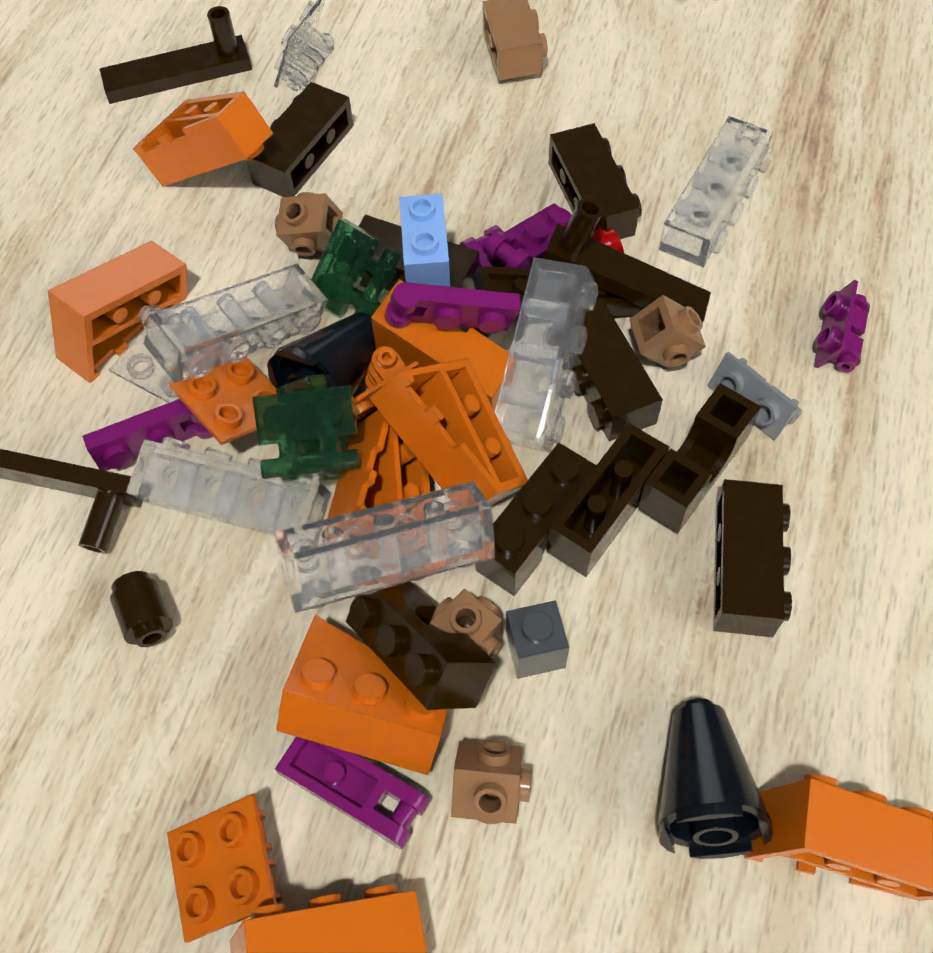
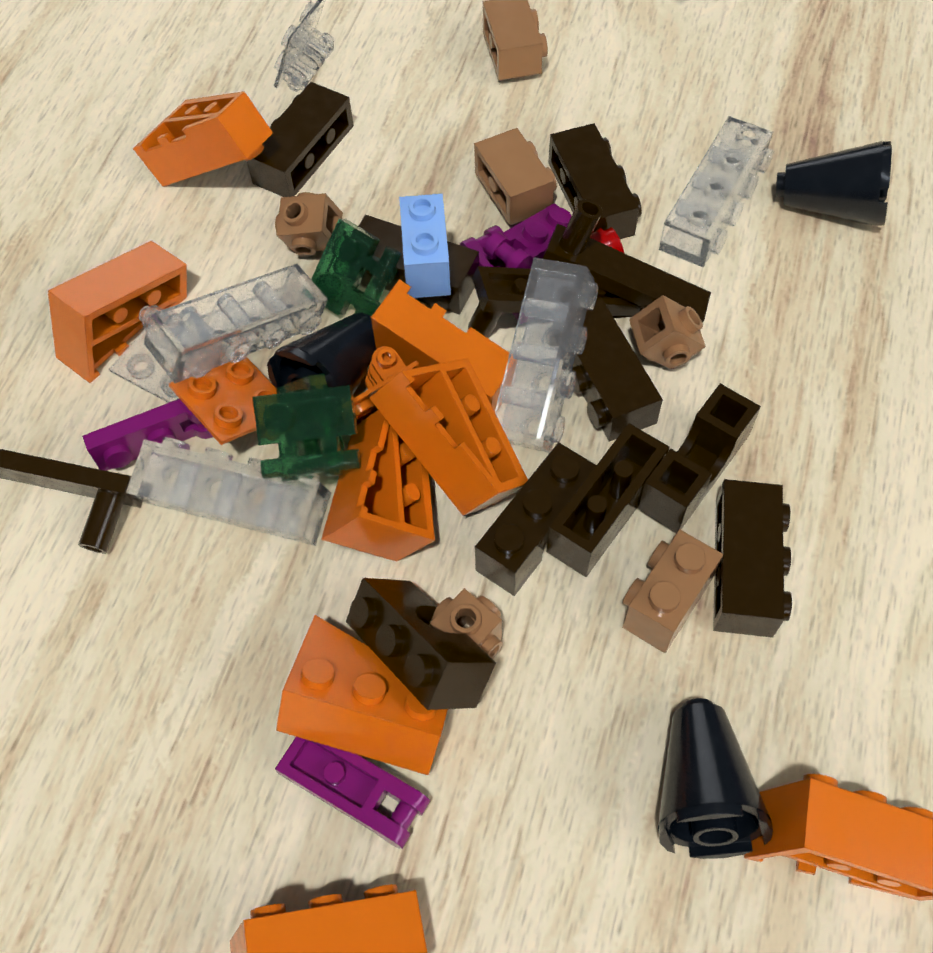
(140, 609): dark brown brick -> none
(180, 67): dark brown piece -> none
(222, 868): orange hinge -> none
(385, 546): clear brick -> none
(451, 307): magenta plate -> none
(489, 782): medium nougat brick -> none
(514, 175): none -> medium nougat brick
(536, 639): dark grey brick -> none
(671, 590): none -> medium nougat brick
(775, 406): light grey hinge -> none
(841, 183): none -> black cone
(843, 314): magenta hinge -> none

